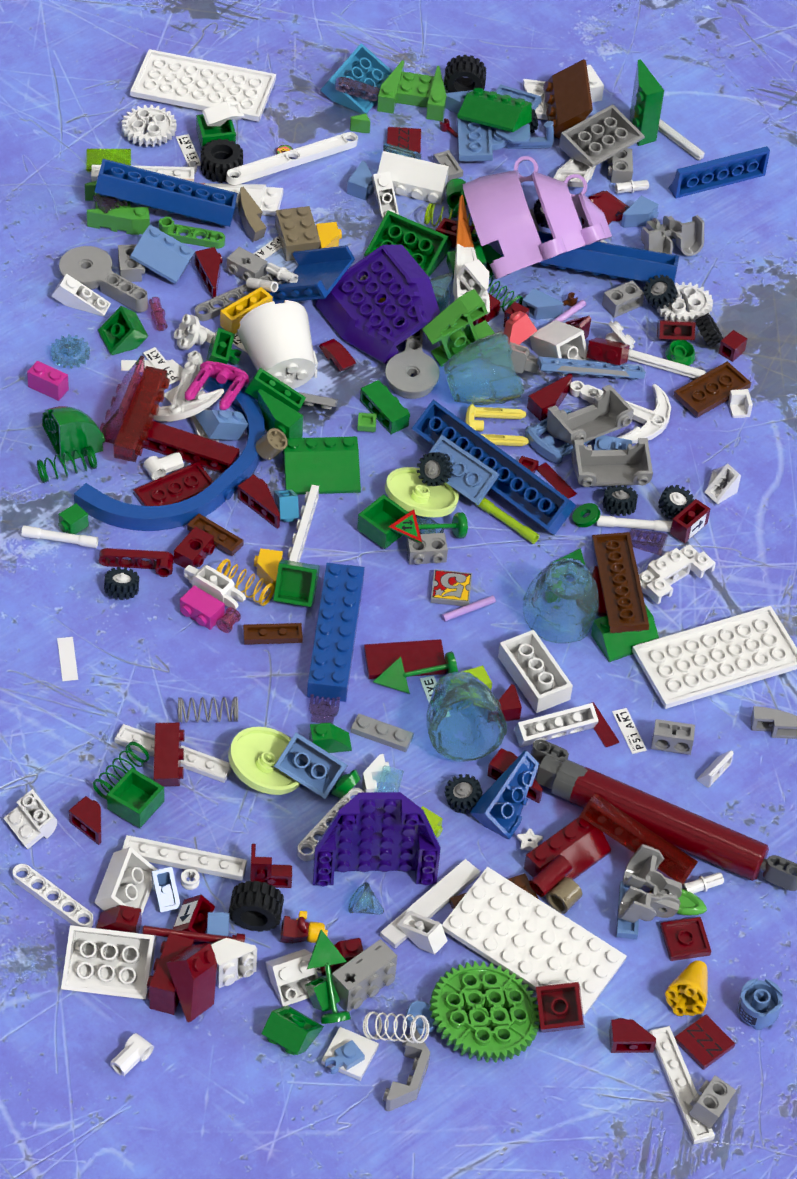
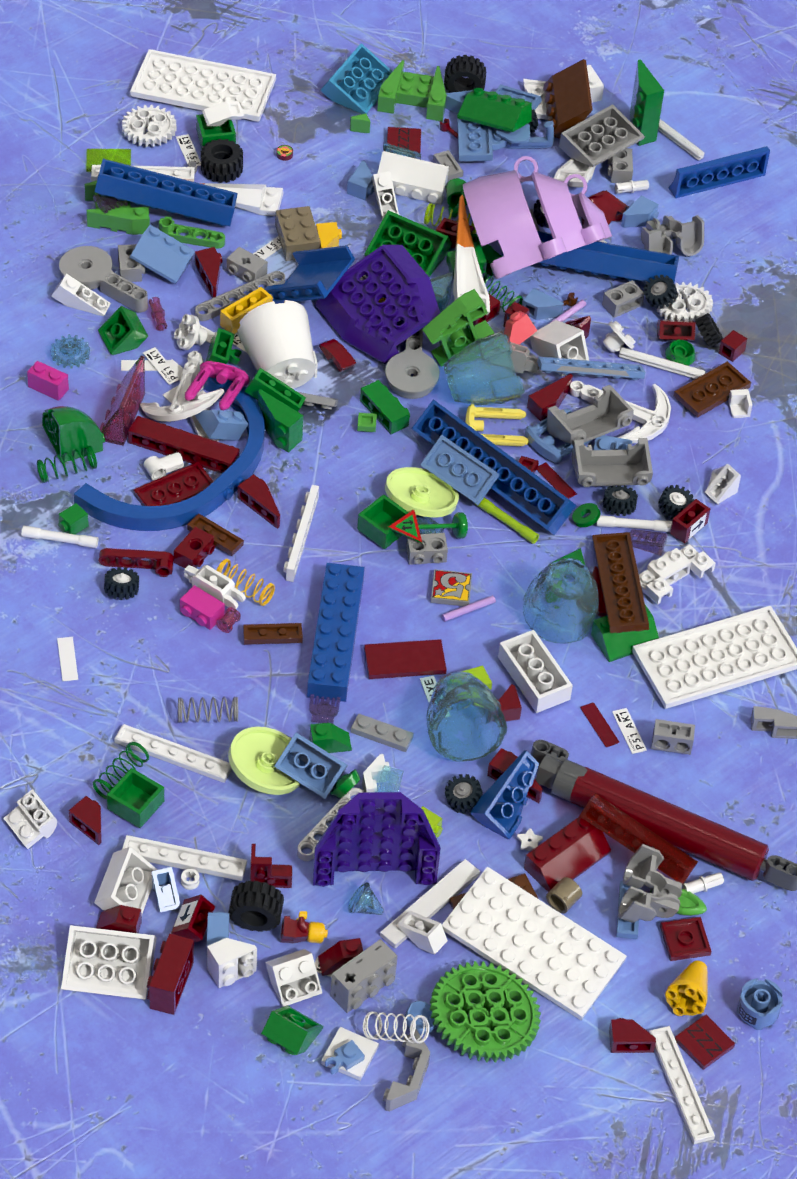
(47, 889): white beam -> none
(135, 1050): white piece -> none
(140, 414): clear red brick -> none
(168, 754): dark red brick -> none
(194, 978): dark red slope -> none
(203, 937): dark red piece -> none
(250, 216): dark tan slope -> none
(267, 285): white piece -> none
(267, 565): yellow slope -> none
(271, 444): dark tan piece -> none
(281, 273): white axle -> none
(282, 161): white beam -> none
(287, 504): dark azure slope -> none
(296, 583): green piece -> none
(319, 993): green brick -> none
(322, 462): green slope -> none
(325, 955): green piece -> none
(357, 88): clear purple beam -> none
(395, 675): green piece -> none
(434, 469): black wheel -> none
(475, 276): white slope -> none
(550, 875): dark red pin -> none
(556, 724): white brick -> none
(560, 1007): dark red brick -> none
(608, 351): dark red brick -> none
(711, 1102): light grey brick -> none
(716, 769): white slope -> none

